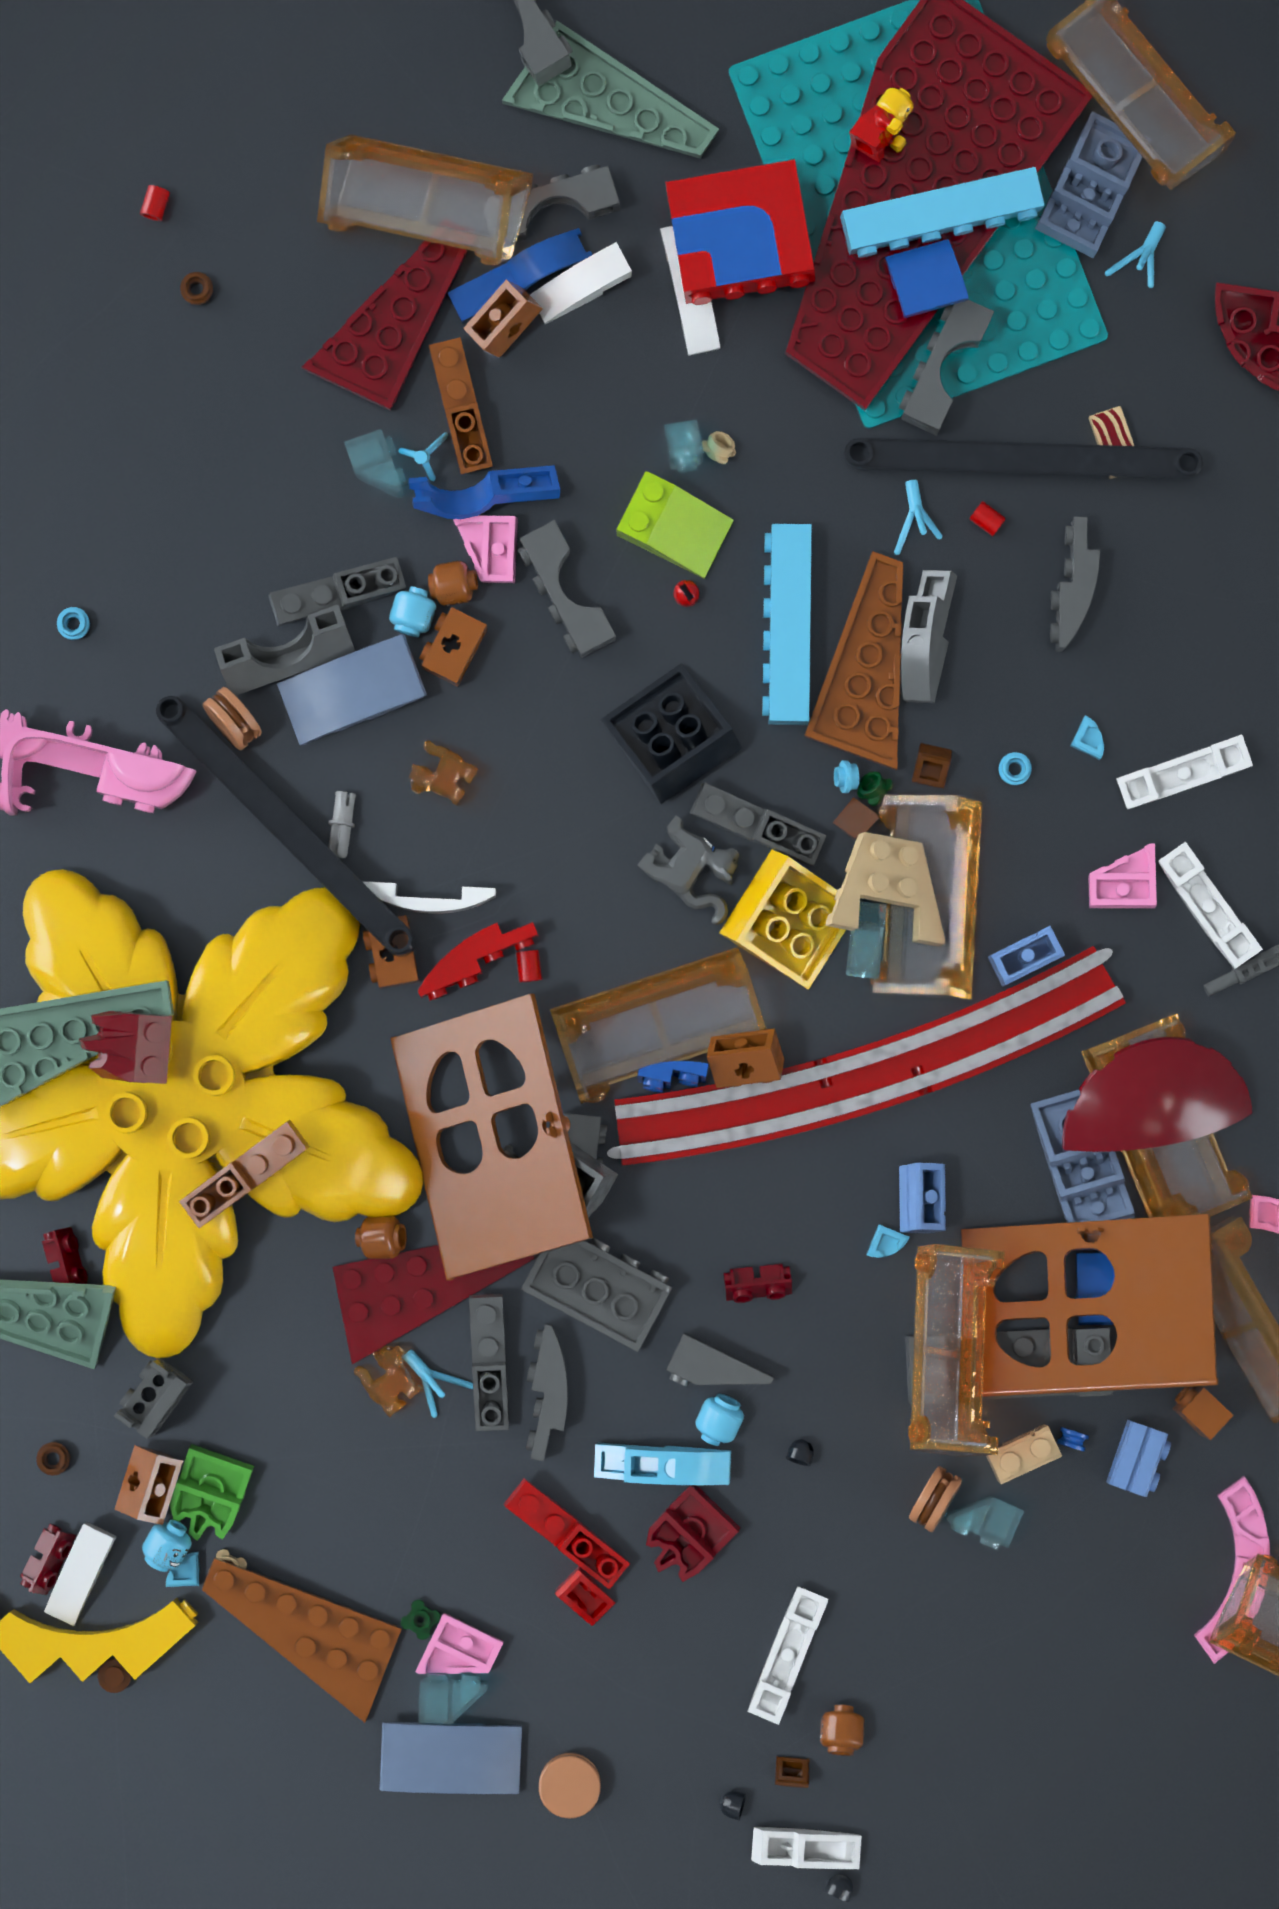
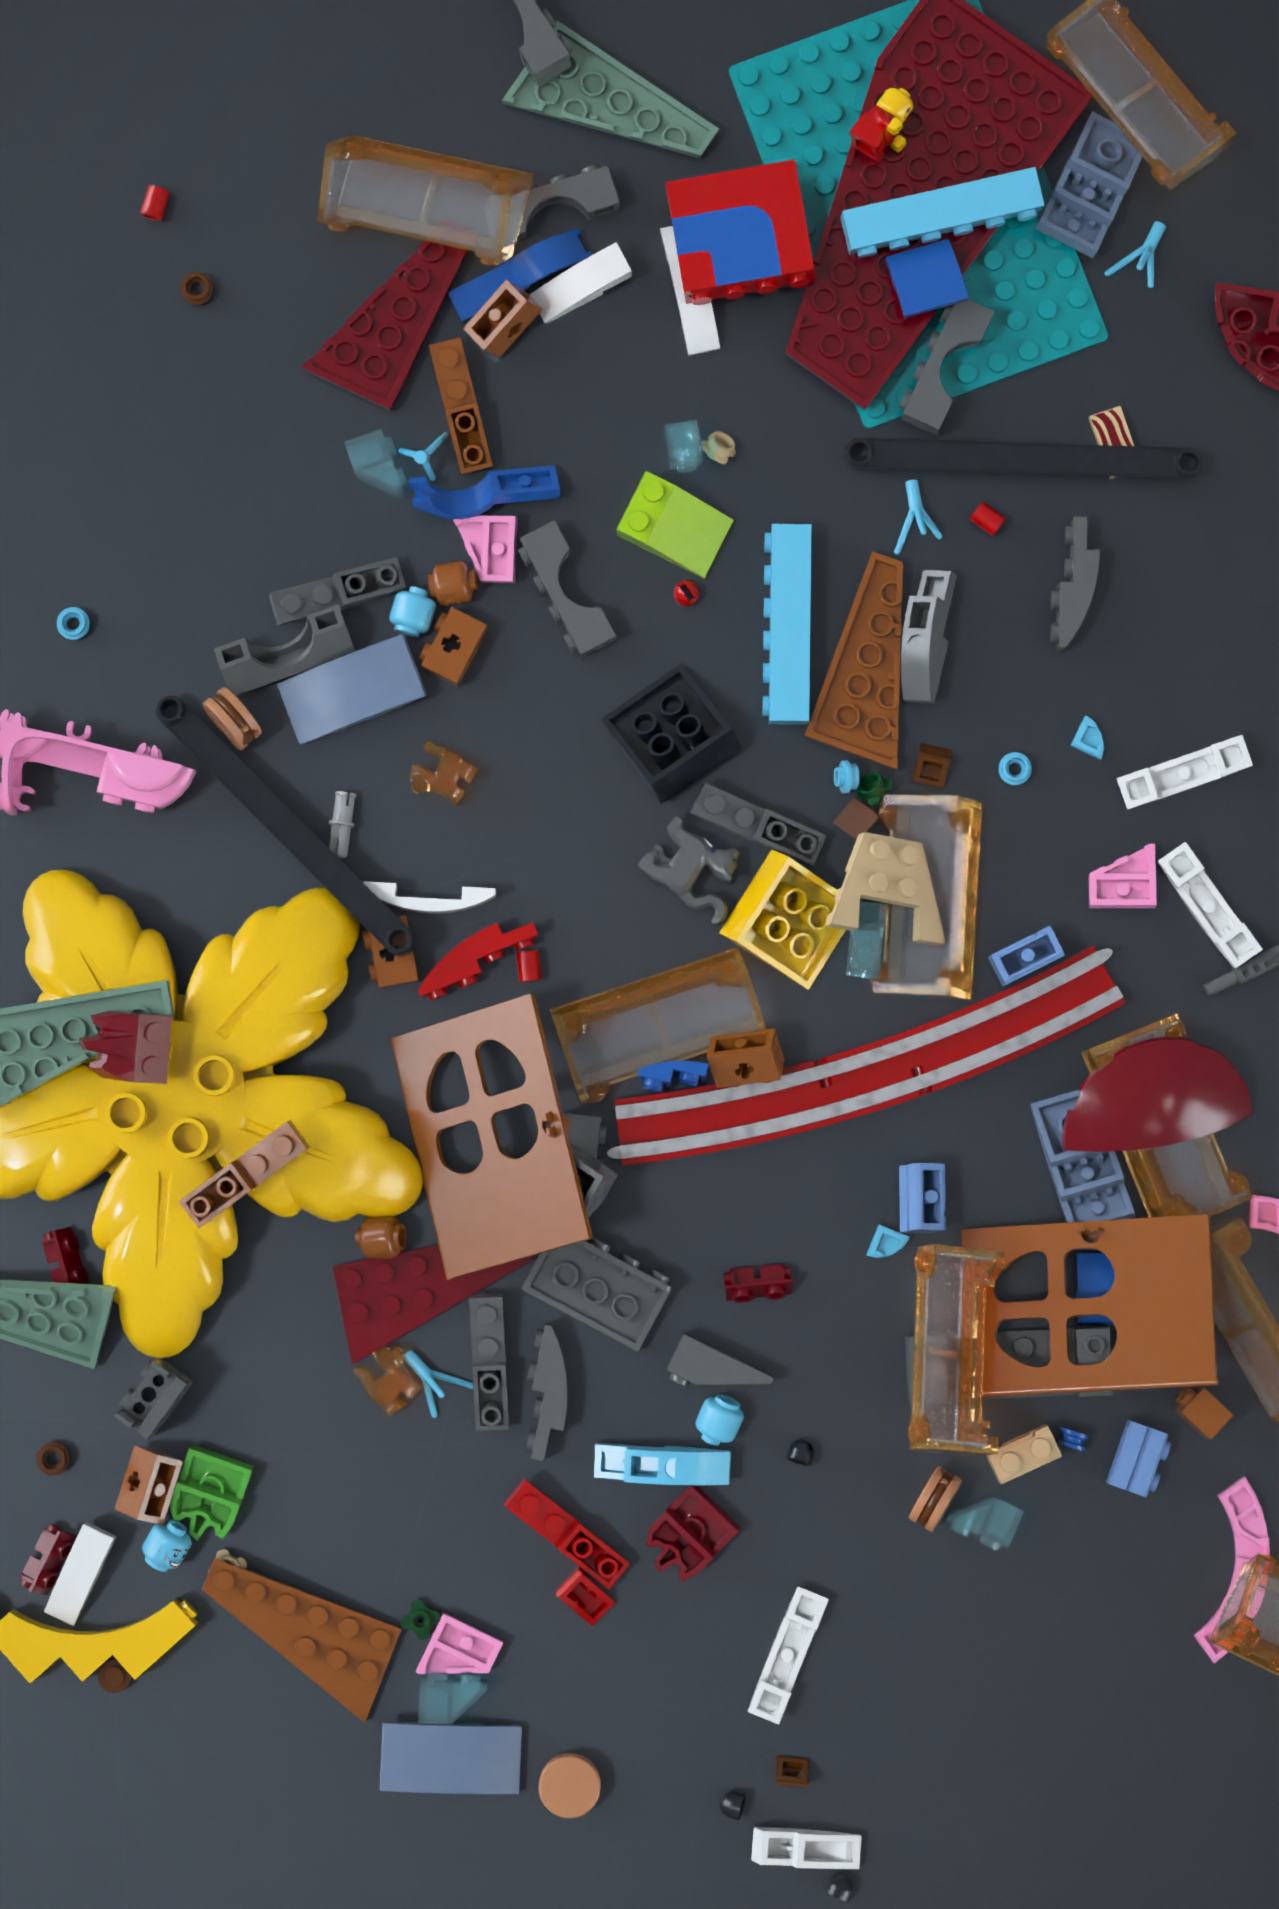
(187, 1573): medium azure tile -> none
(842, 1730): dark orange head -> none

